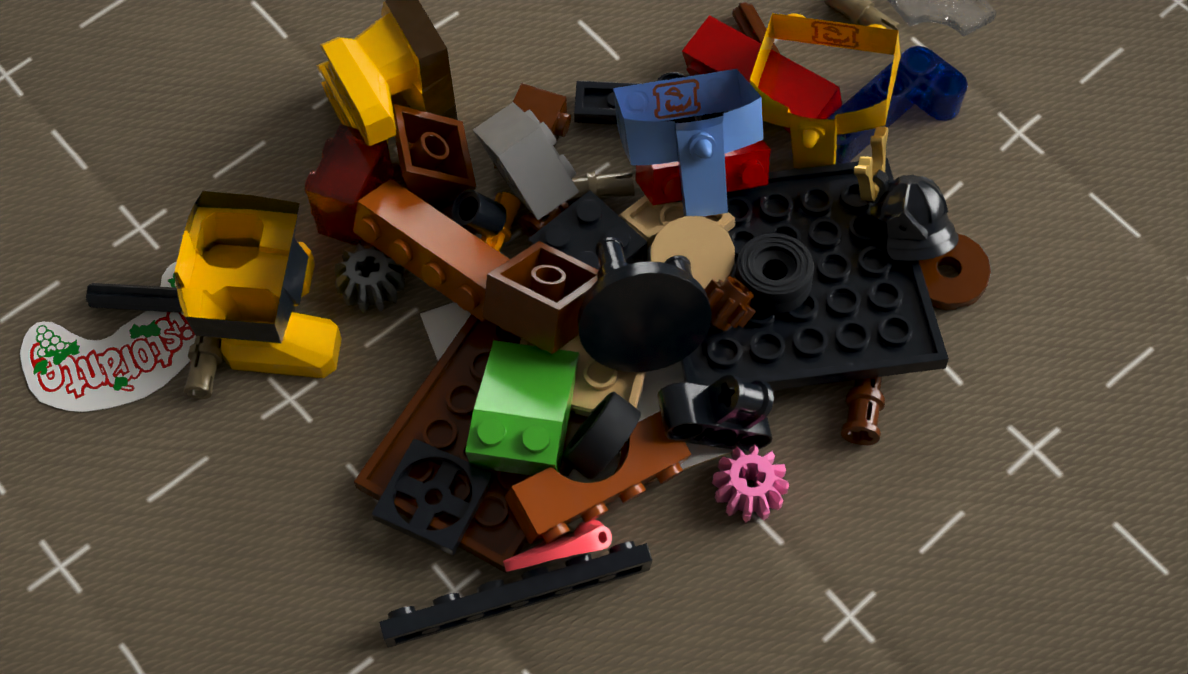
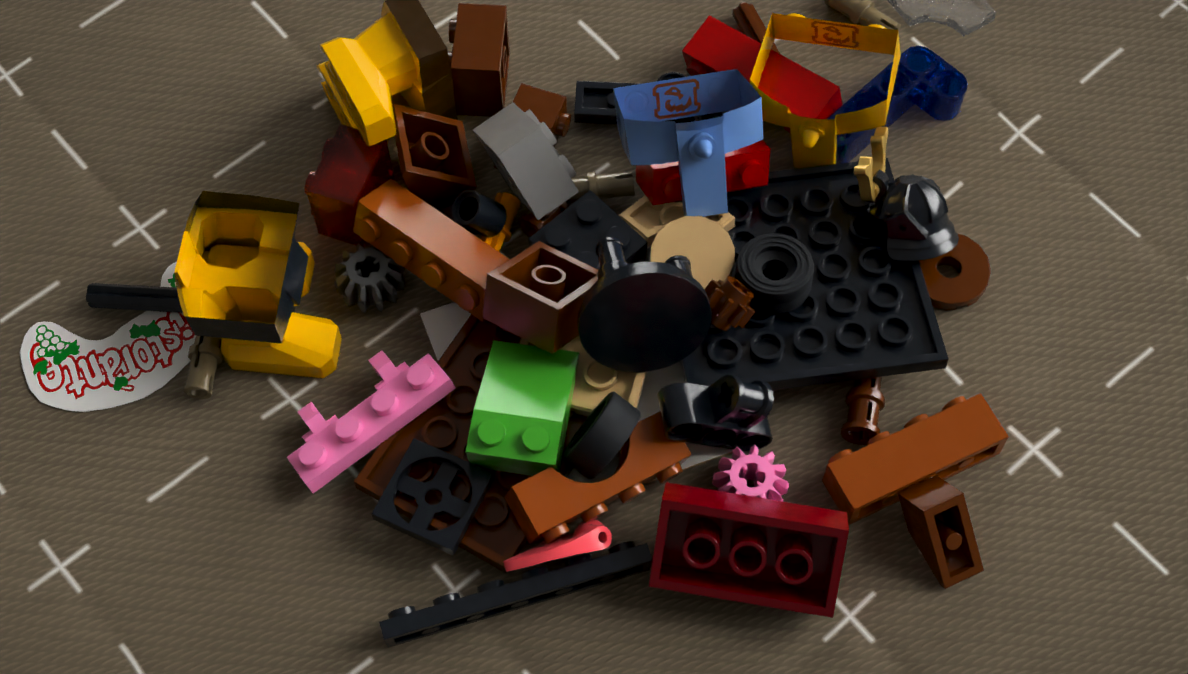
(341, 442): none -> bright pink hinge
(479, 58): none -> reddish brown brick
(749, 549): none -> dark red brick
(926, 447): none -> dark orange brick
(942, 529): none -> reddish brown slope

